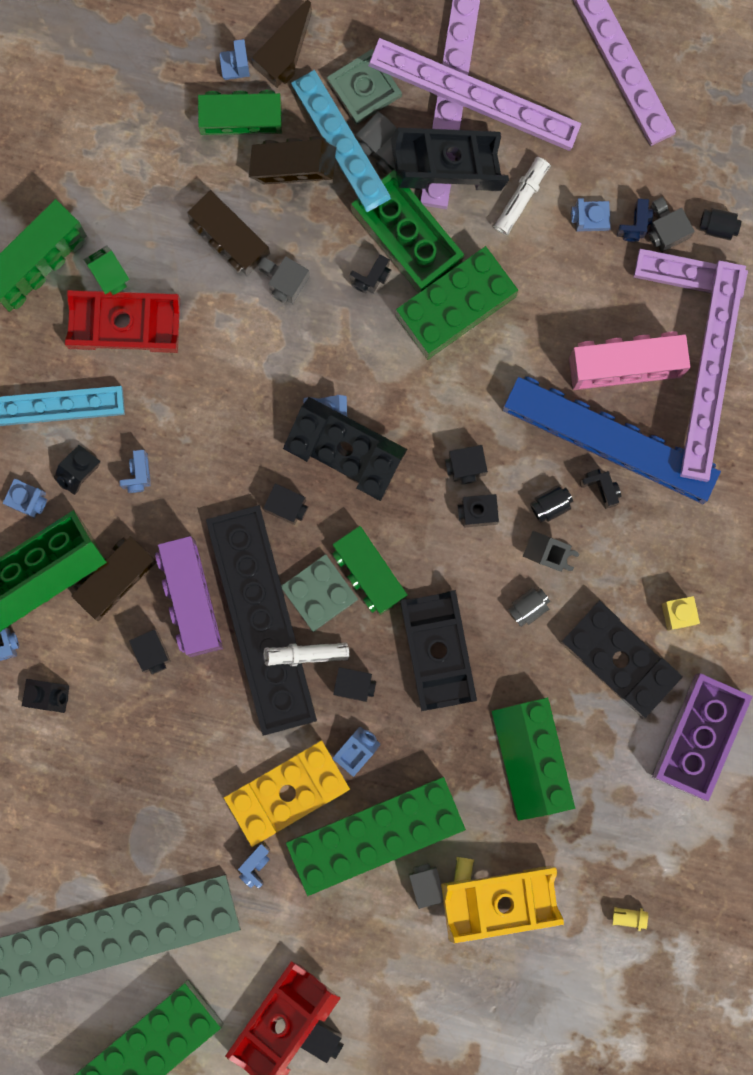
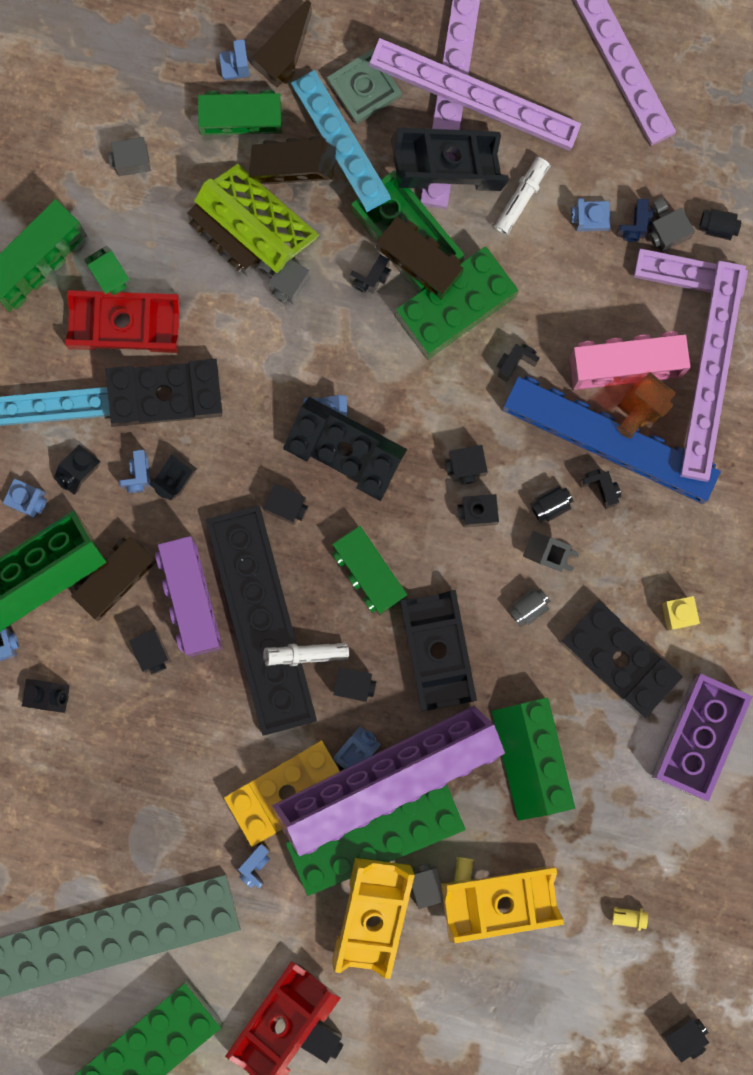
(129, 156): none -> dark grey brick
(173, 477): none -> black bracket
(192, 385): none -> black piece
(249, 226): none -> lime fence
(319, 593): sand green plate -> none
(376, 141): dark grey brick -> none
(378, 891): none -> yellow piece
(388, 780): none -> medium lavender brick
(420, 257): none -> dark brown brick
(509, 362): none -> black bracket
(644, 403): none -> clear orange brick
(687, 1038): none -> black brick

